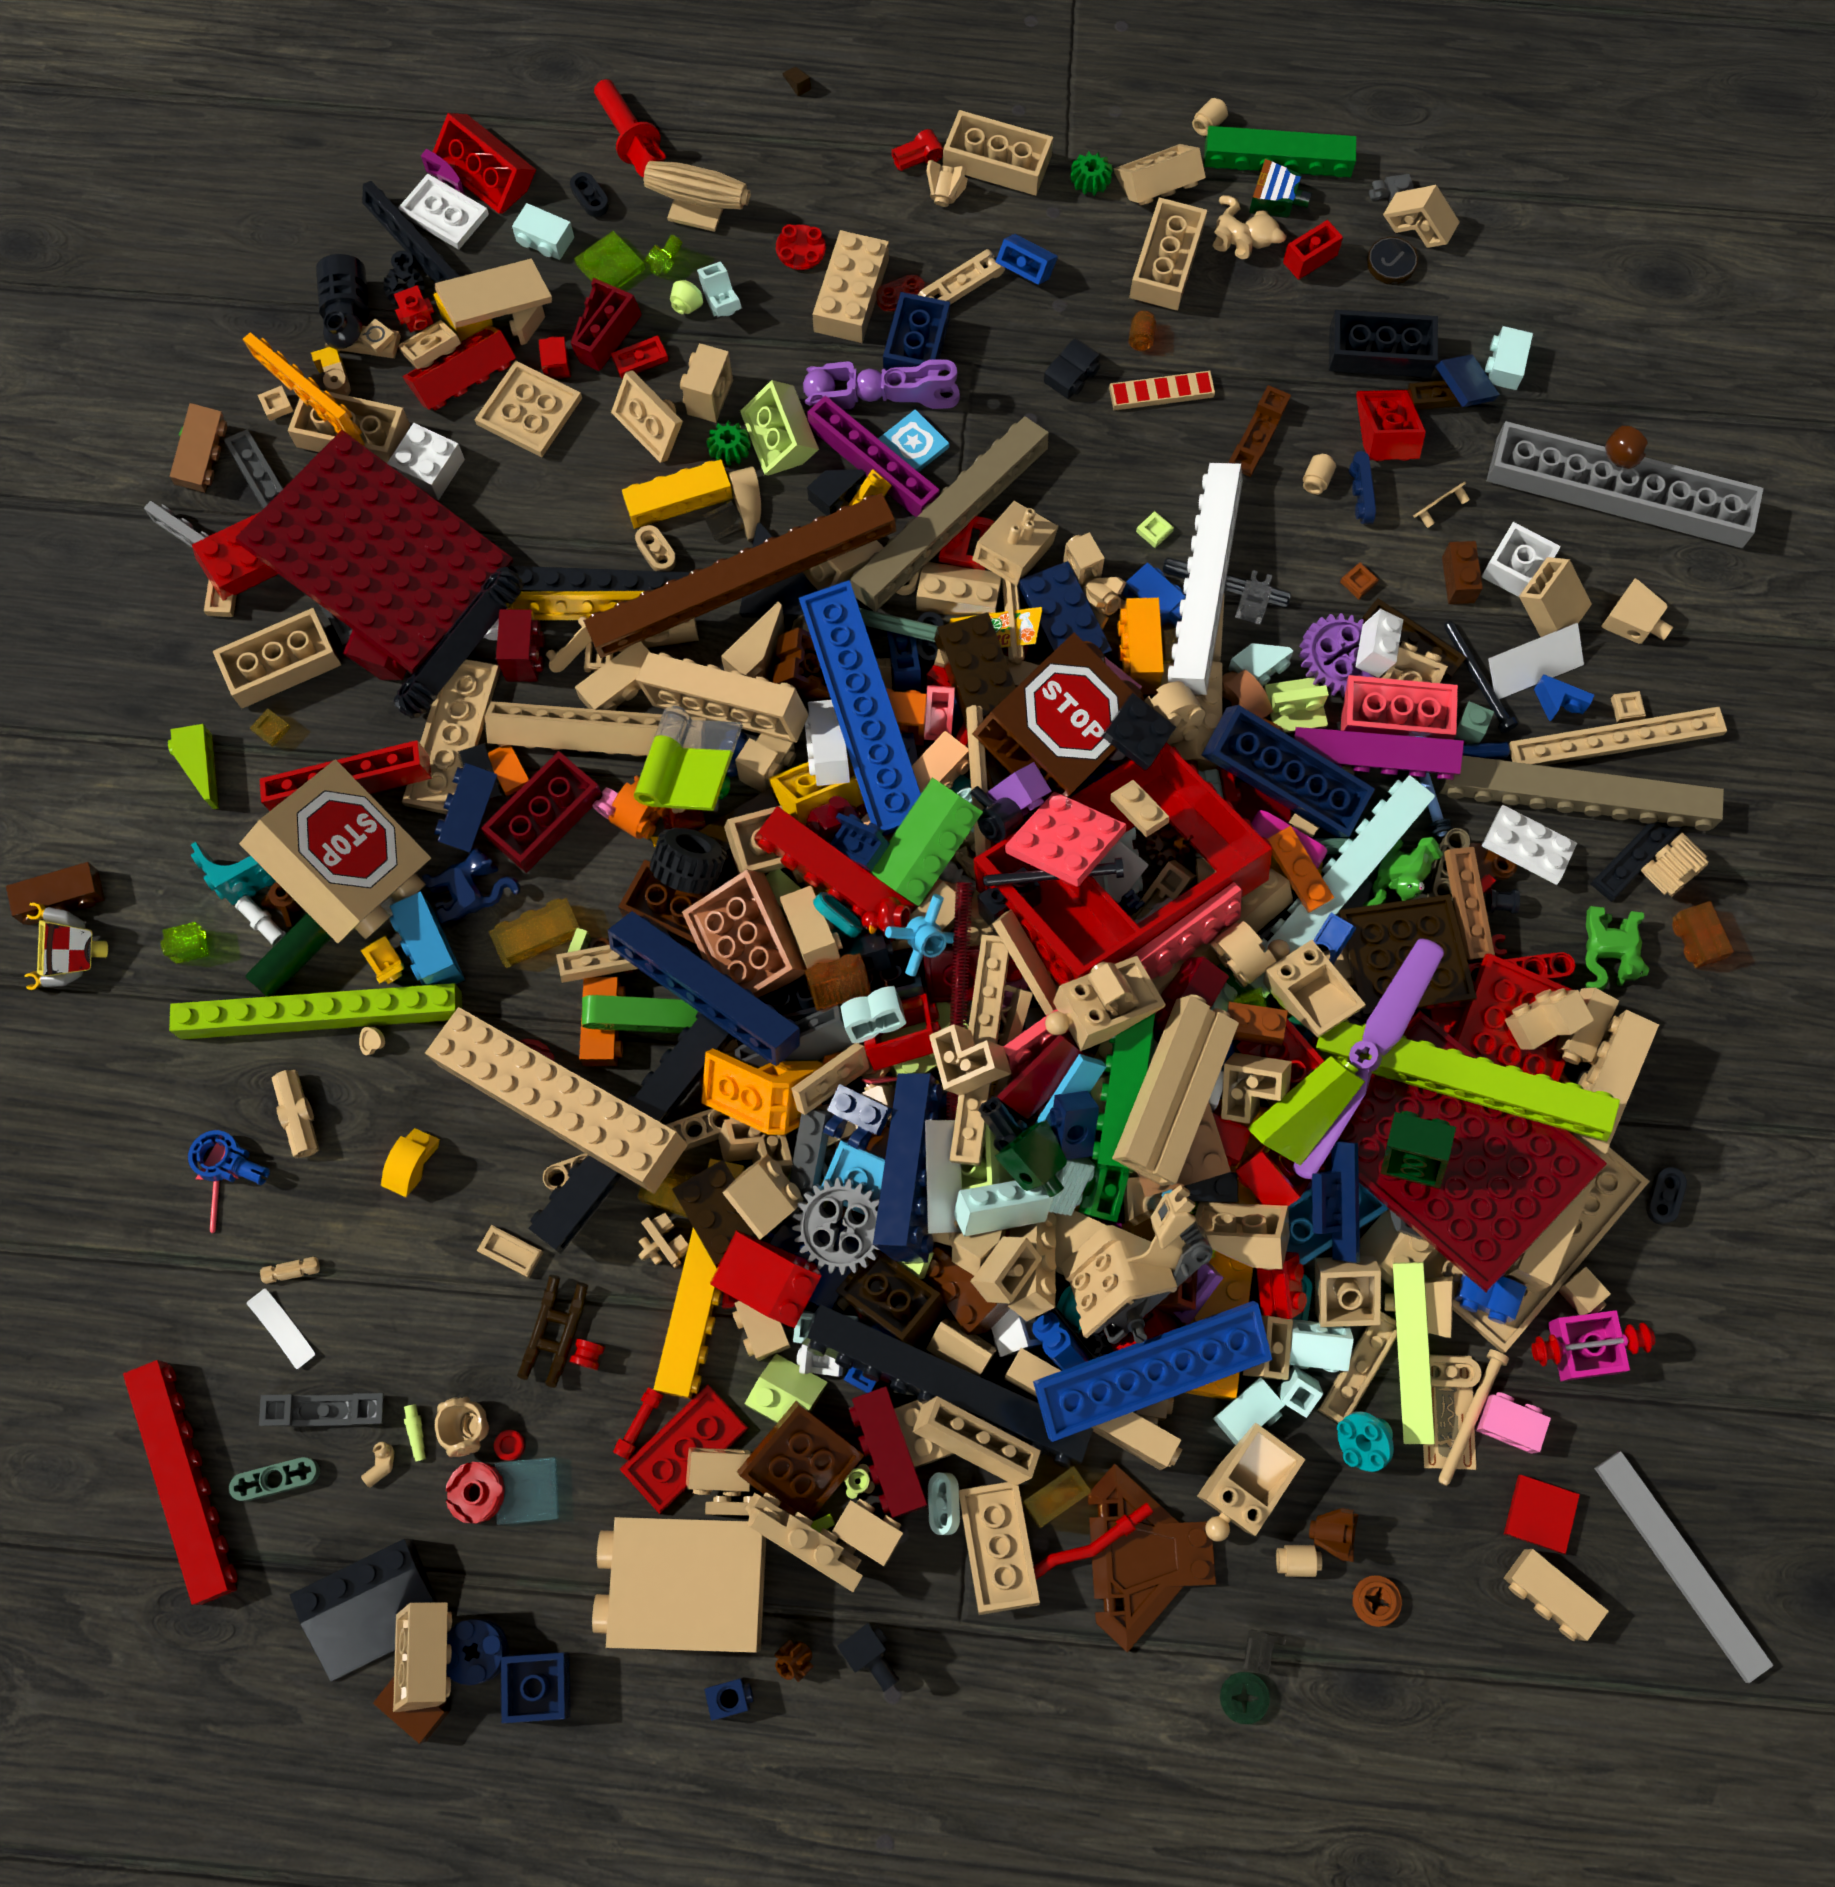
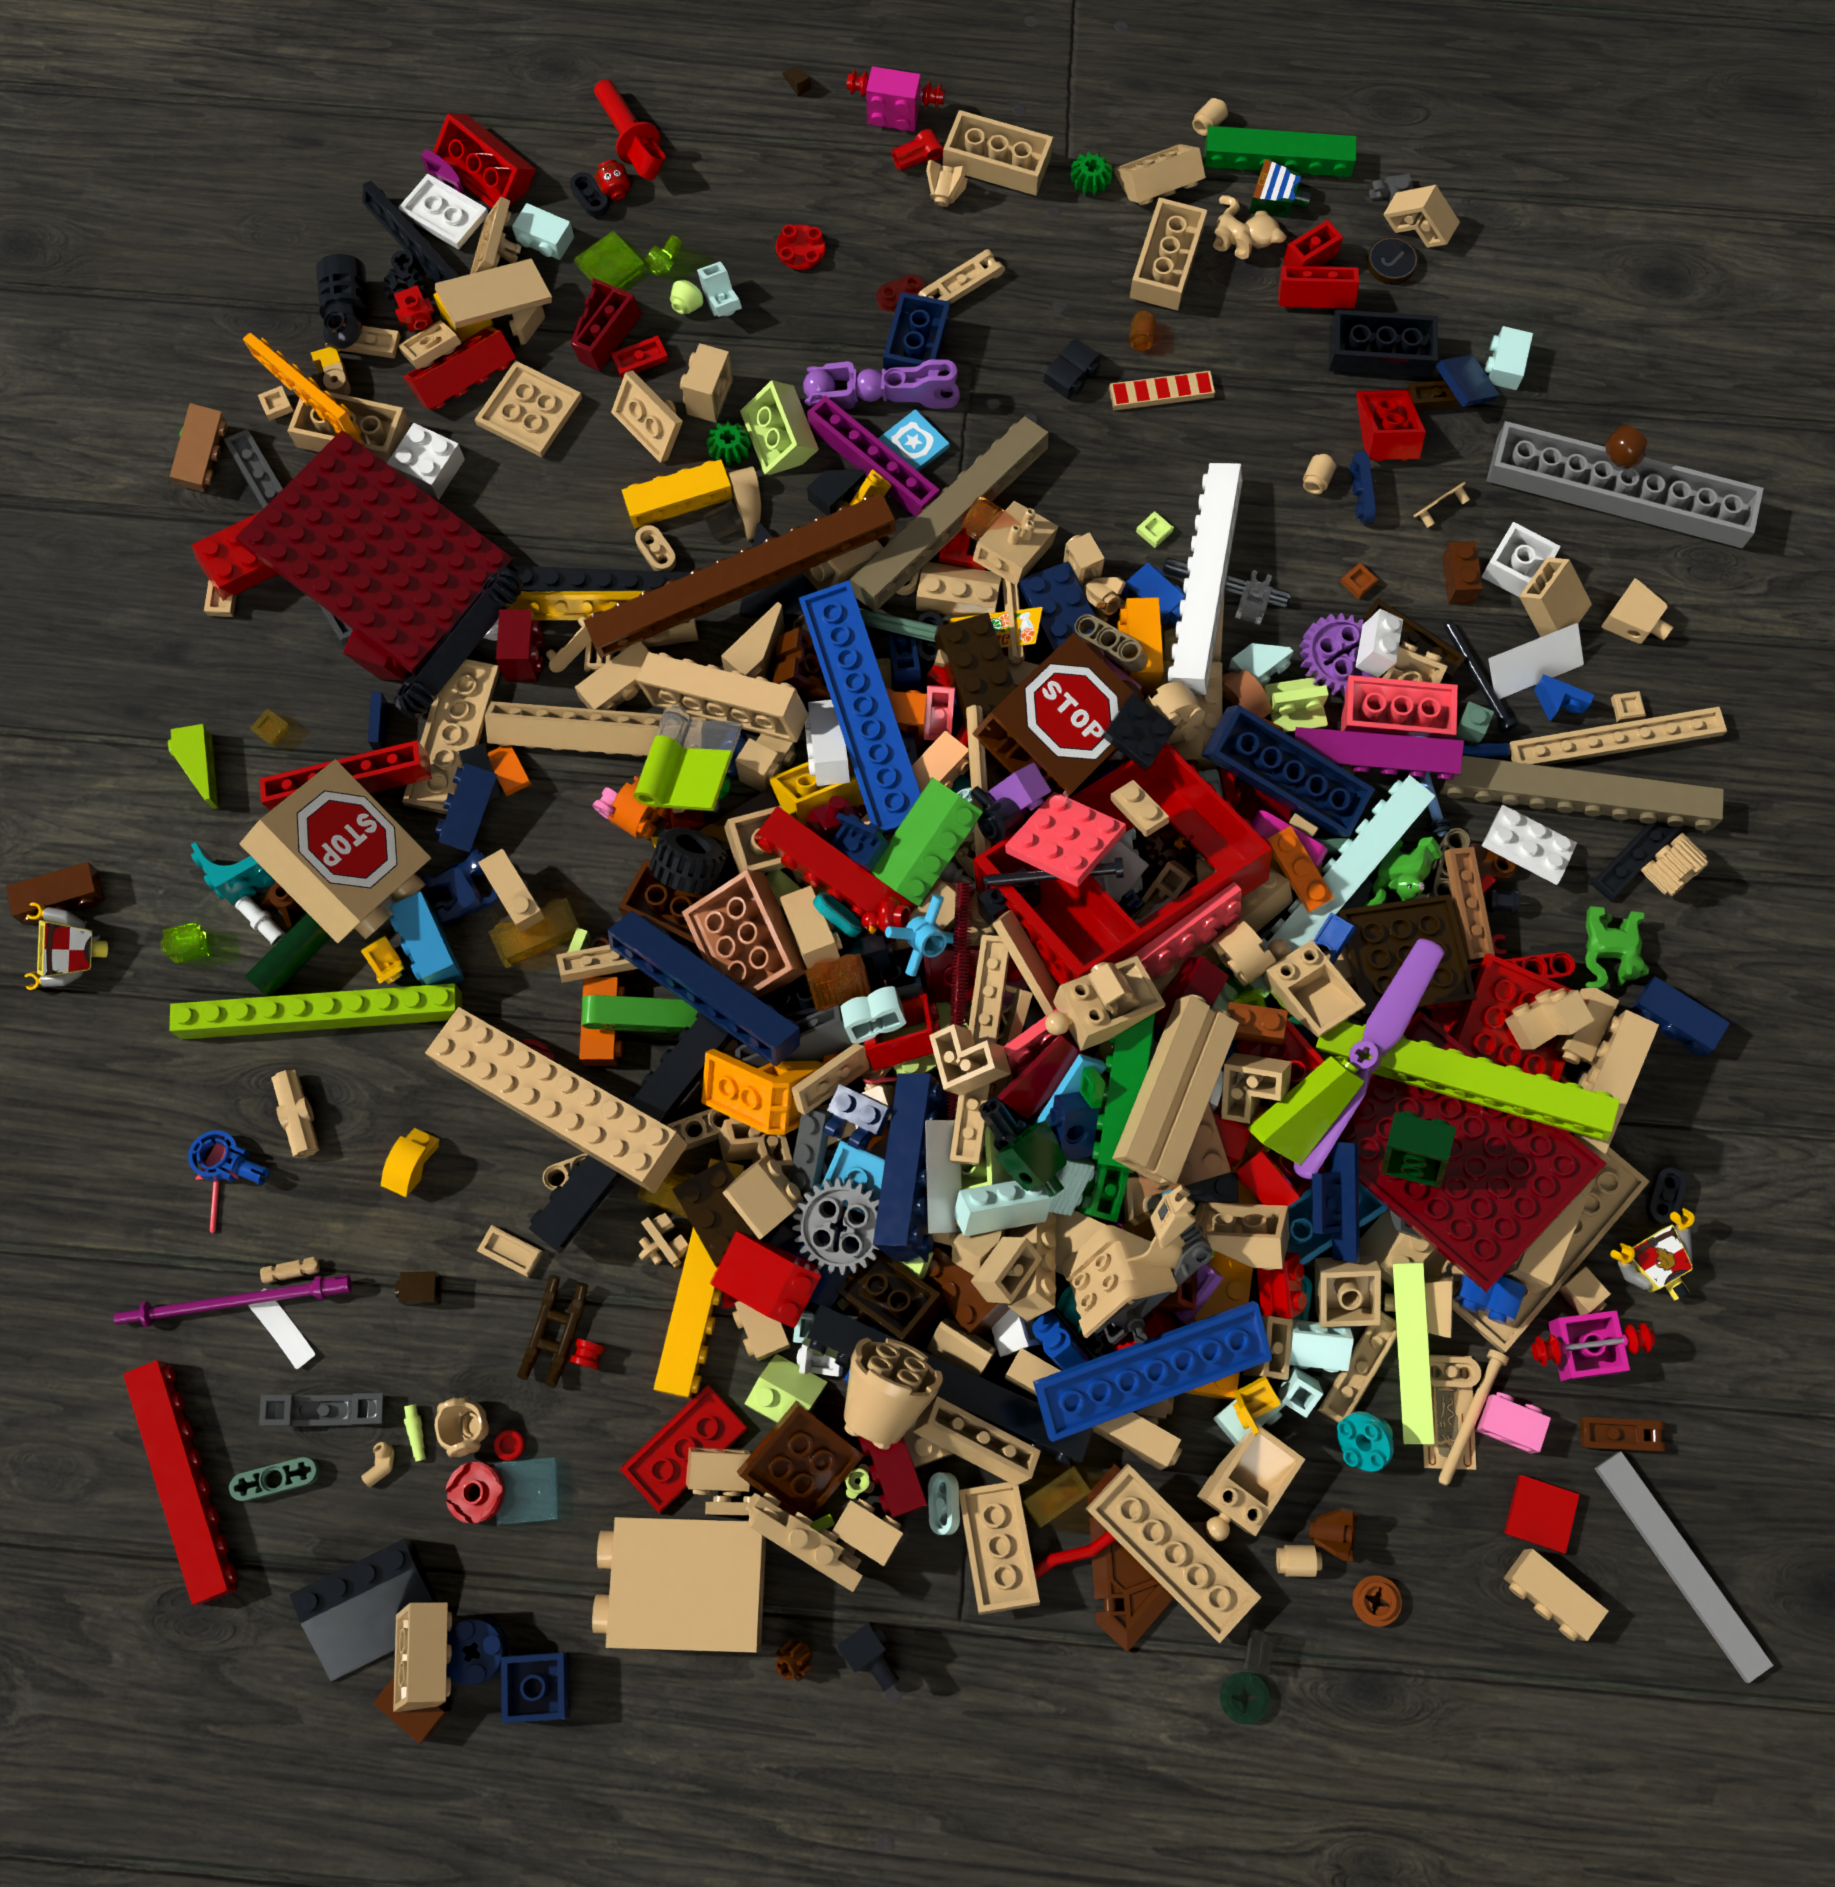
(179, 528): light grey plate -> none
(276, 658): tan brick -> none
(319, 1288): none -> magenta bar
(370, 1040): tan piece -> none
(376, 336): tan tile -> none
(377, 721): none -> dark blue tile
(419, 1288): none -> dark brown brick
(492, 240): none -> tan plate
(511, 890): none -> tan slope
(542, 812): dark red brick -> none
(554, 357): red brick -> none
(613, 179): none -> red head
(650, 1399): red bar -> none
(696, 192): tan plate -> none
(715, 1703): dark blue brick -> none
(850, 286): tan brick -> none
(887, 1390): none -> tan cone
(894, 96): none -> dark pink brick
(981, 517): none -> clear orange brick
(1026, 259): blue brick -> none
(1092, 1087): none -> green tile
(1120, 650): none -> dark tan beam
(1173, 1553): none -> tan plate
(1255, 1401): none -> yellow bracket
(1260, 430): reddish brown slope -> none
(1318, 287): none -> red brick
(1621, 1434): none -> reddish brown plate
(1660, 1258): none -> torso
(1680, 1017): none -> dark blue brick
(1702, 935): clear orange brick -> none

